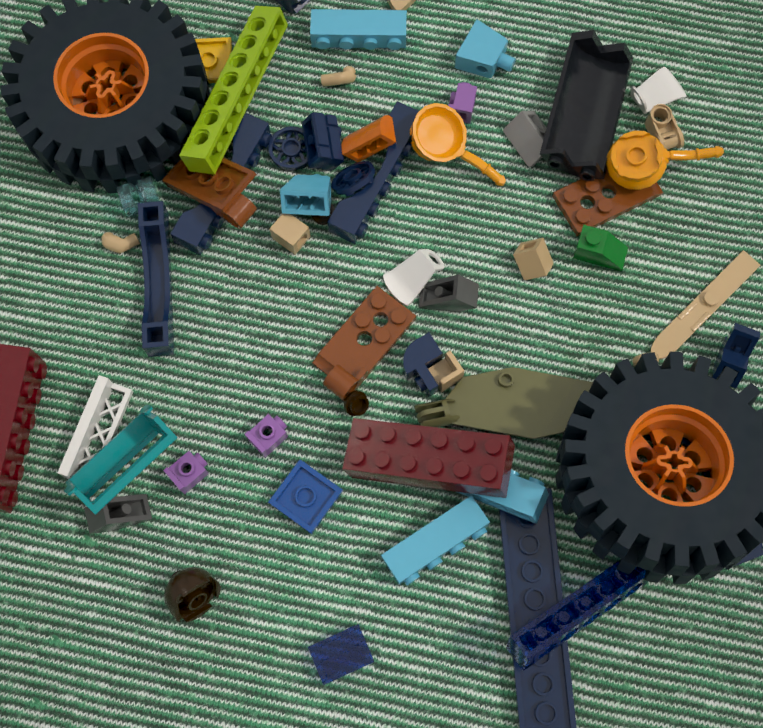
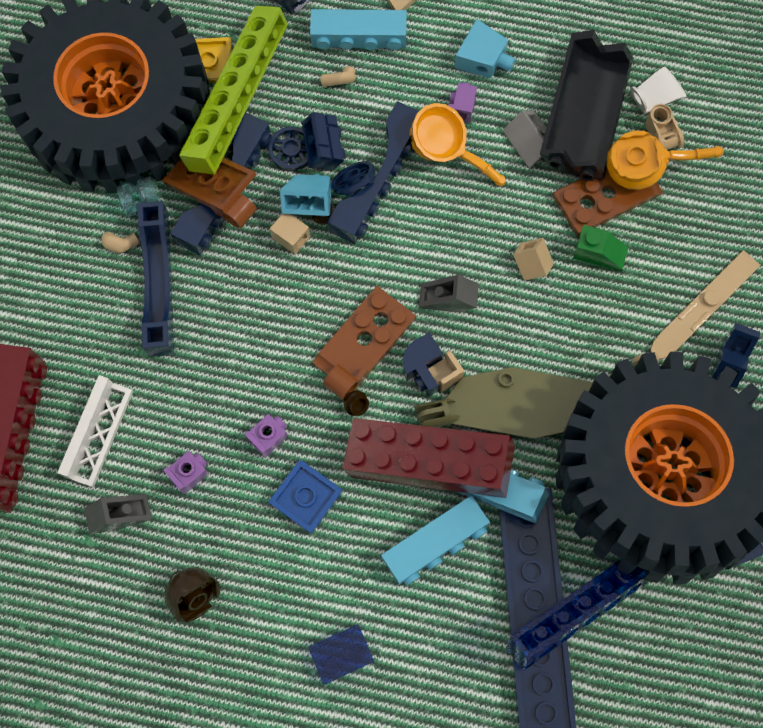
(118, 454): teal piece -> none
(369, 139): orange brick -> none
(412, 275): white piece -> none

